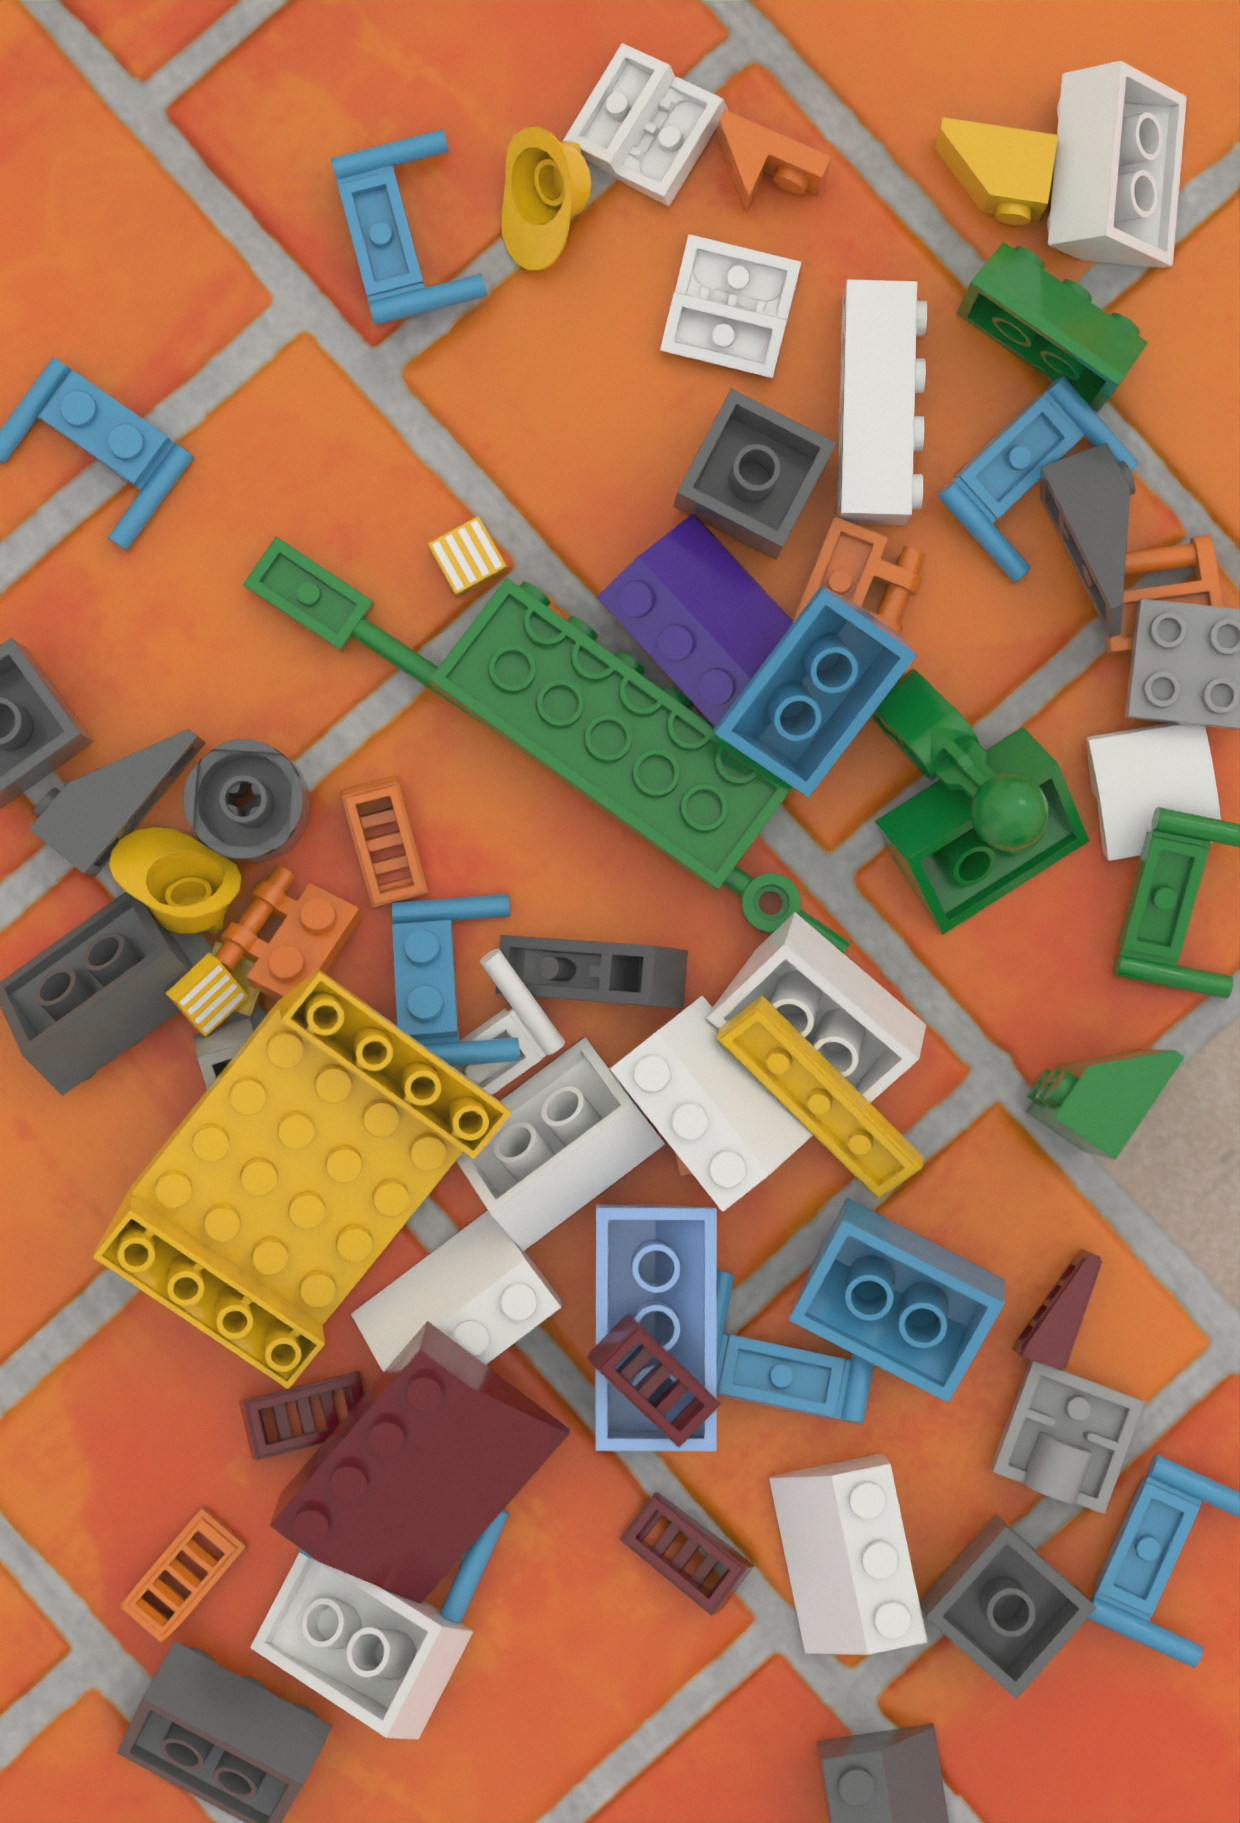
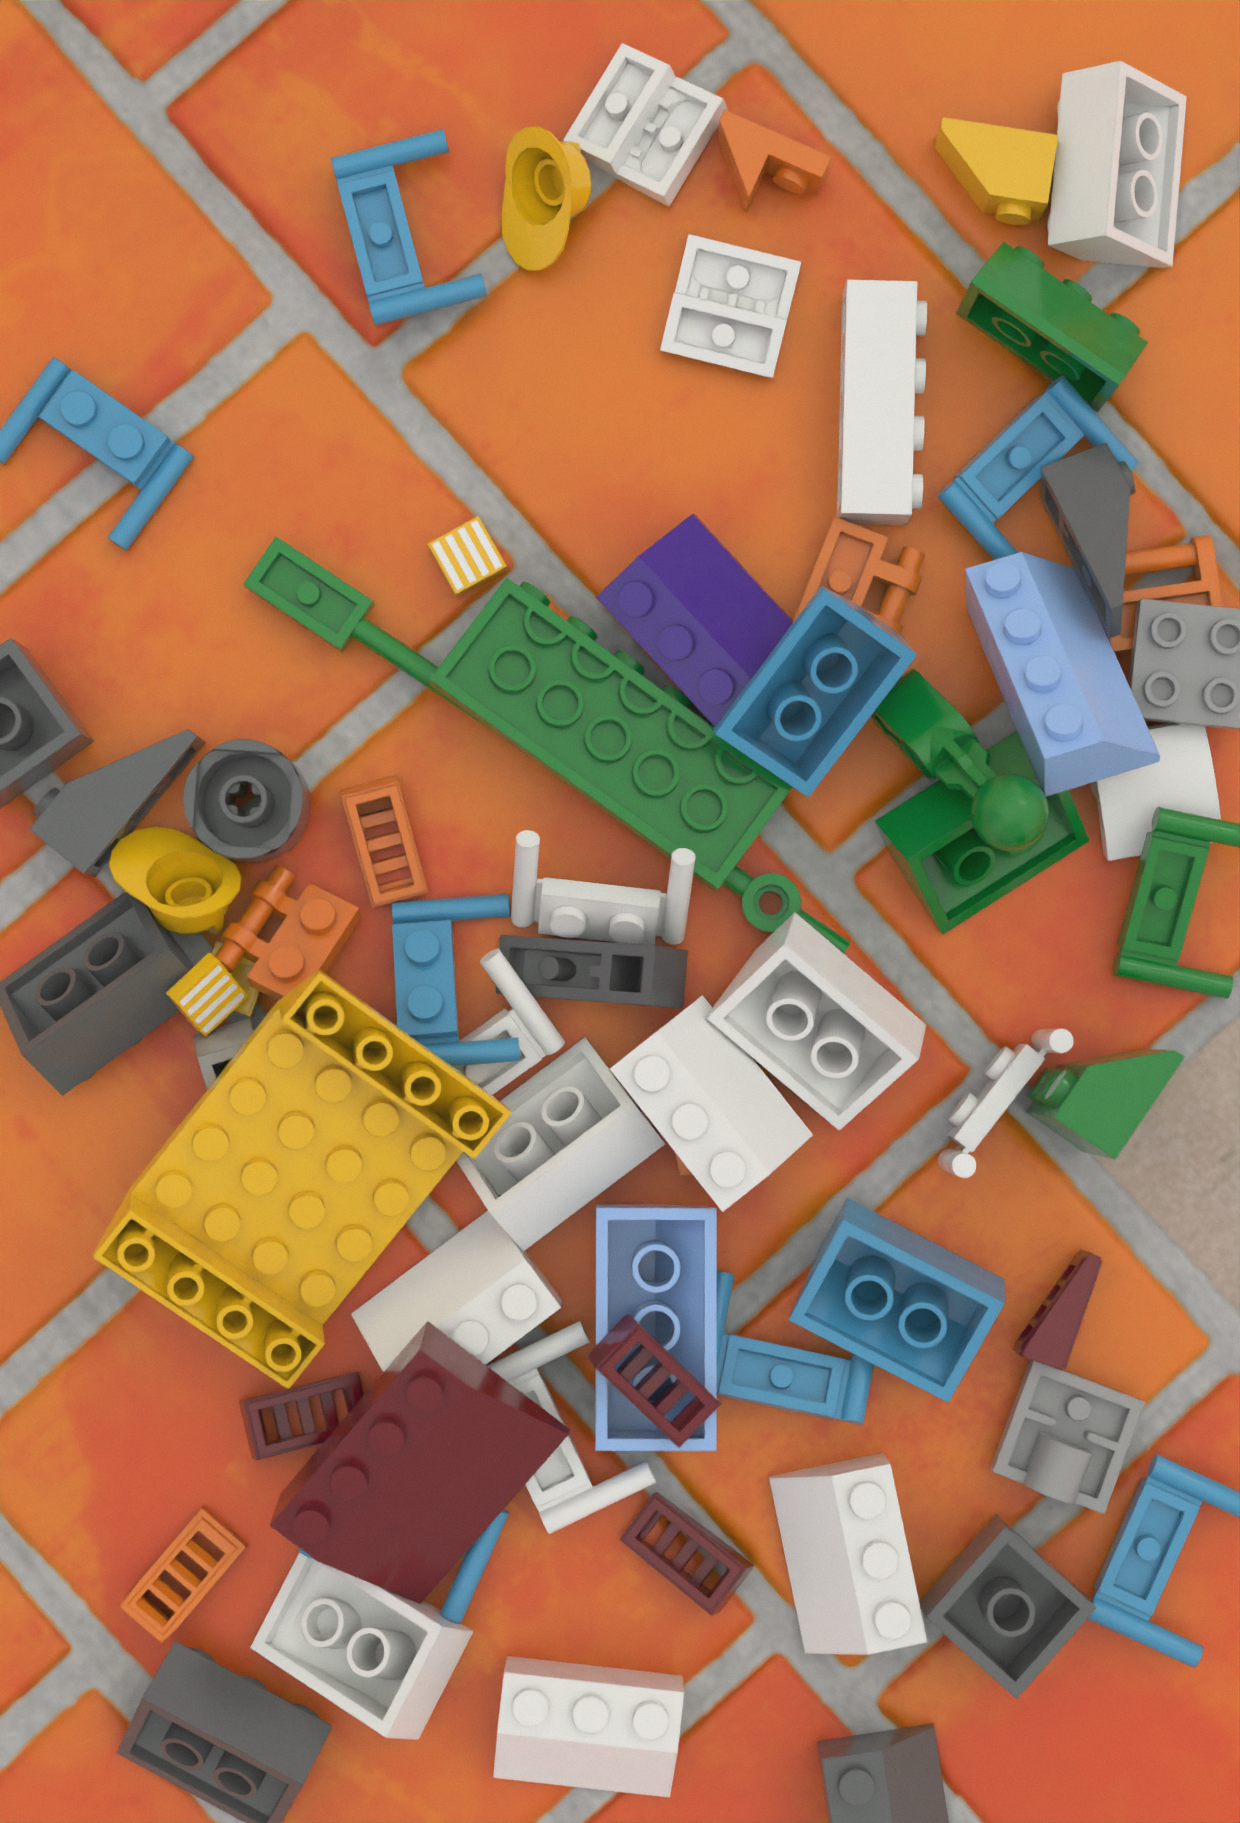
(562, 1484): none -> white plate
(588, 1726): none -> white slope
(599, 909): none -> white plate
(753, 473): dark grey brick -> none
(820, 1097): yellow tile -> none
(1007, 1075): none -> white plate
(1056, 672): none -> light blue slope

